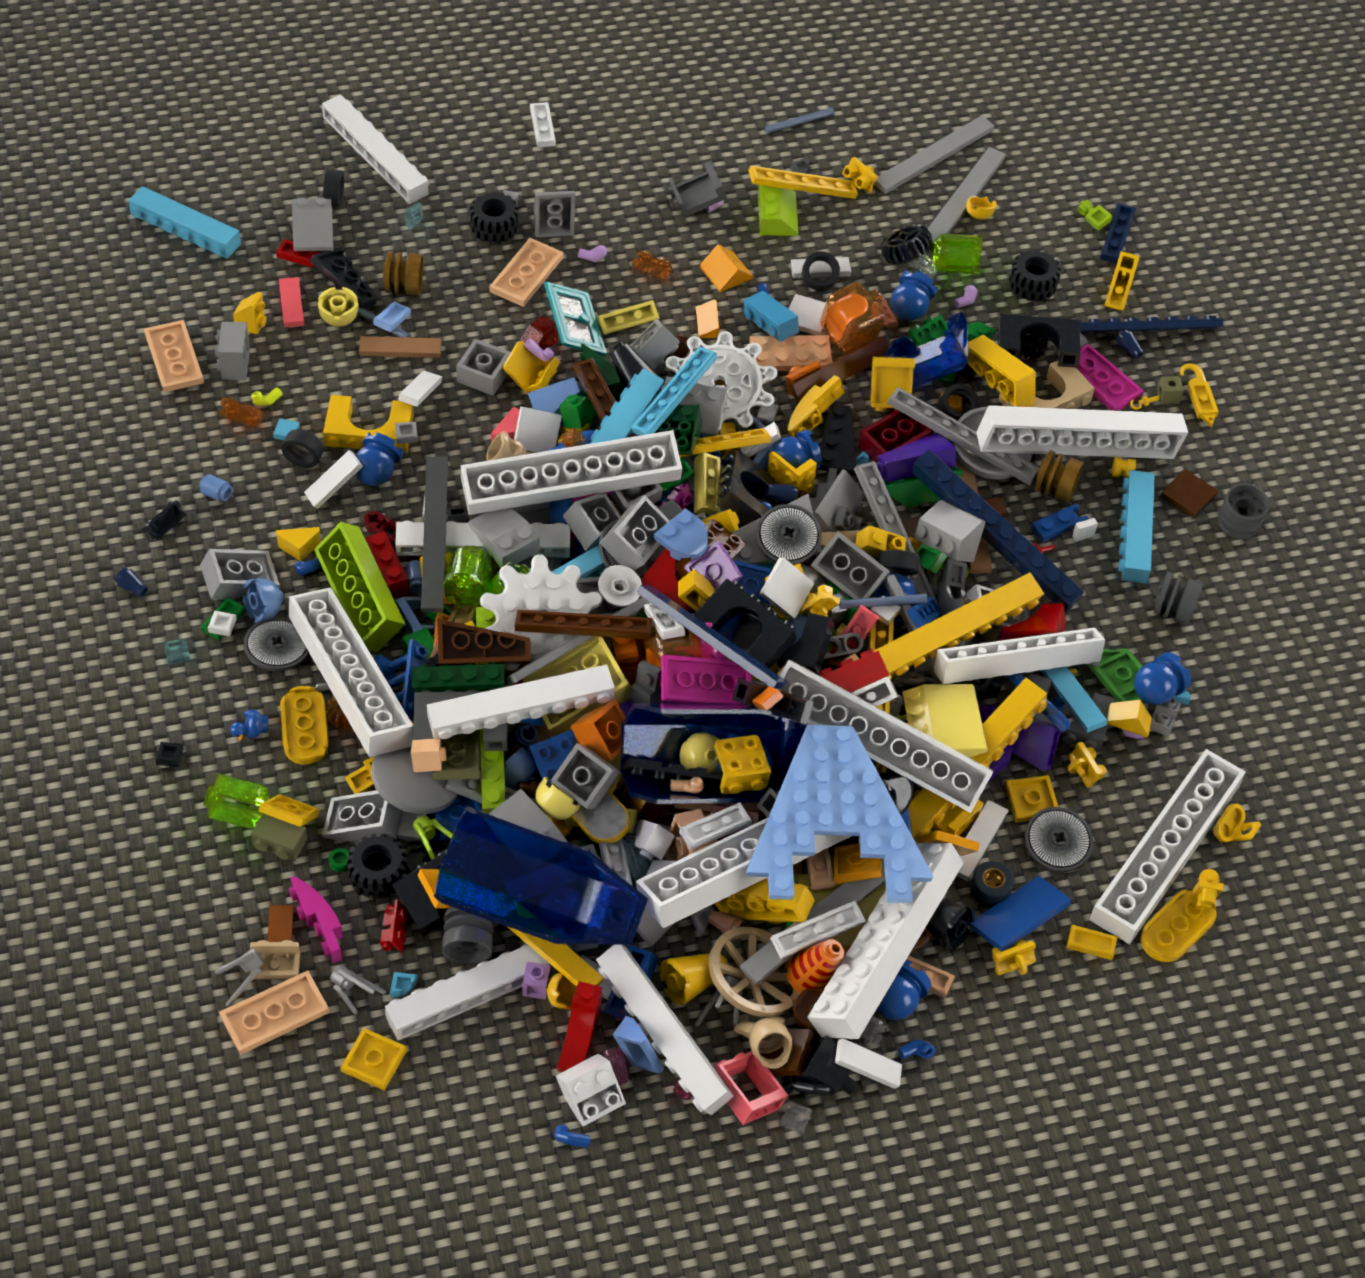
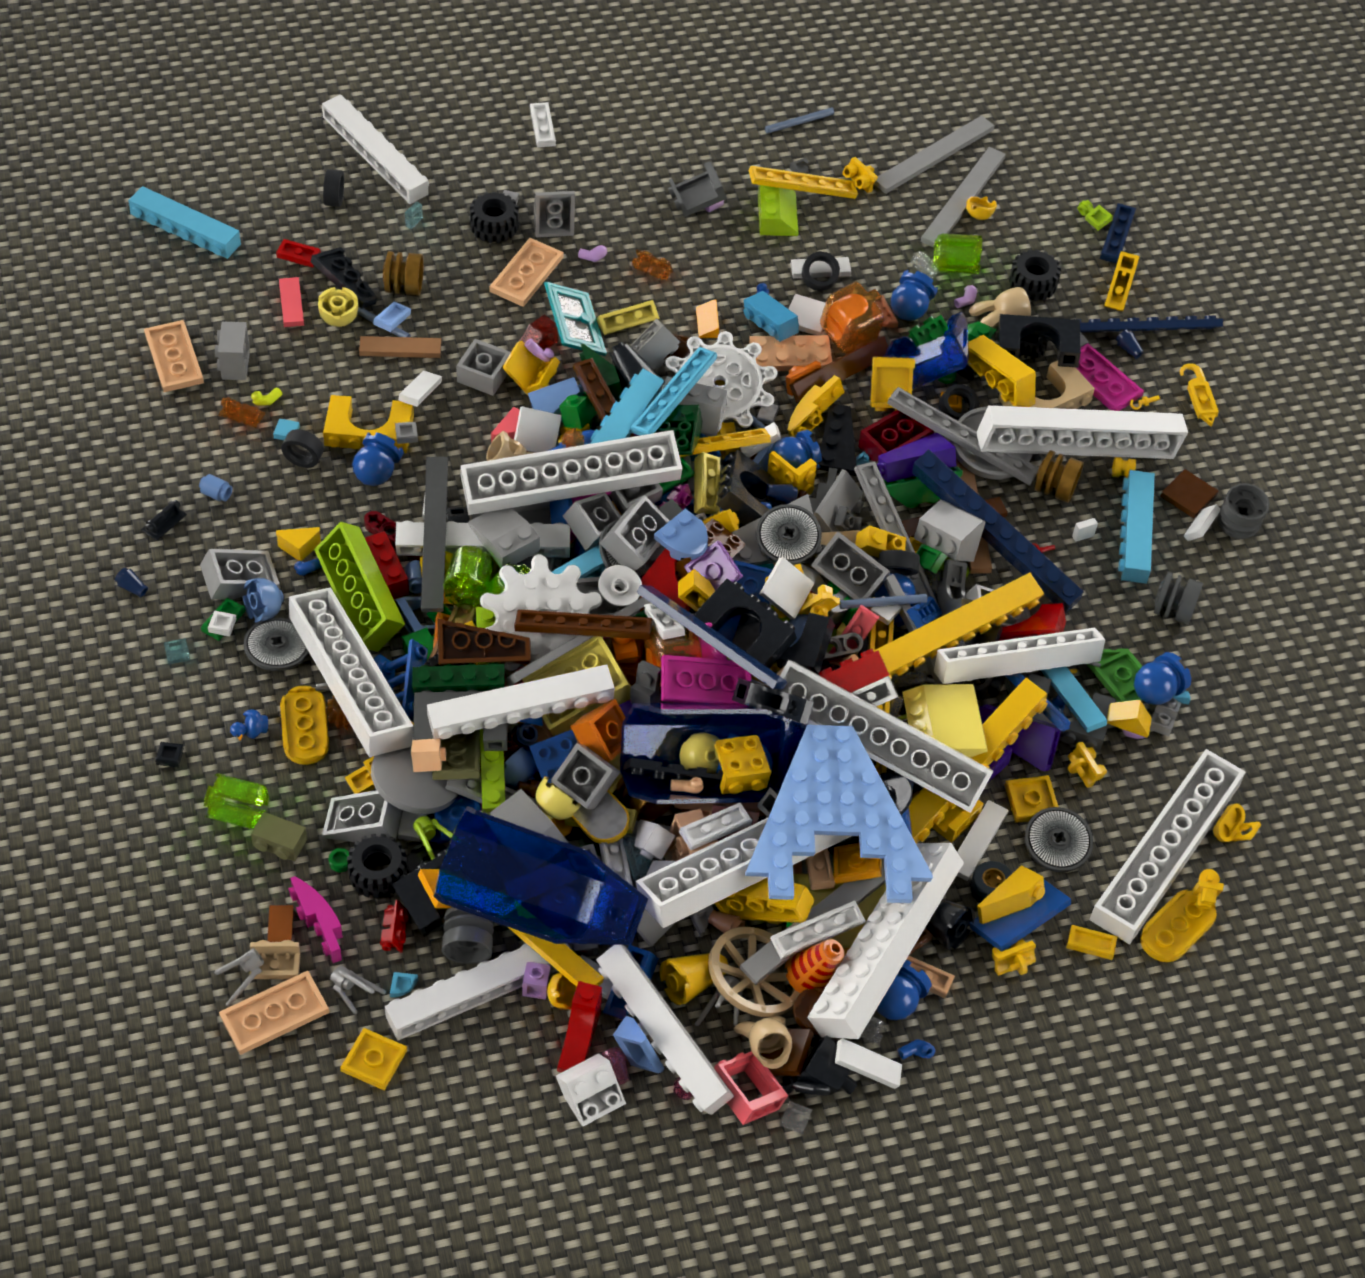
(251, 311): yellow slope -> none
(289, 810): yellow tile -> none
(312, 224): light grey slope -> none
(333, 479): white tile -> none
(575, 1139): blue arm -> none
(725, 269): light orange slope -> none
(767, 698): orange tile -> none
(906, 244): black gear -> none
(962, 845): light orange tile -> none
(1010, 302): none -> tan piece
(1012, 895): none -> yellow slope
(1057, 523): blue hinge -> none
(1171, 390): olive piece -> none
(1202, 522): none -> white tile

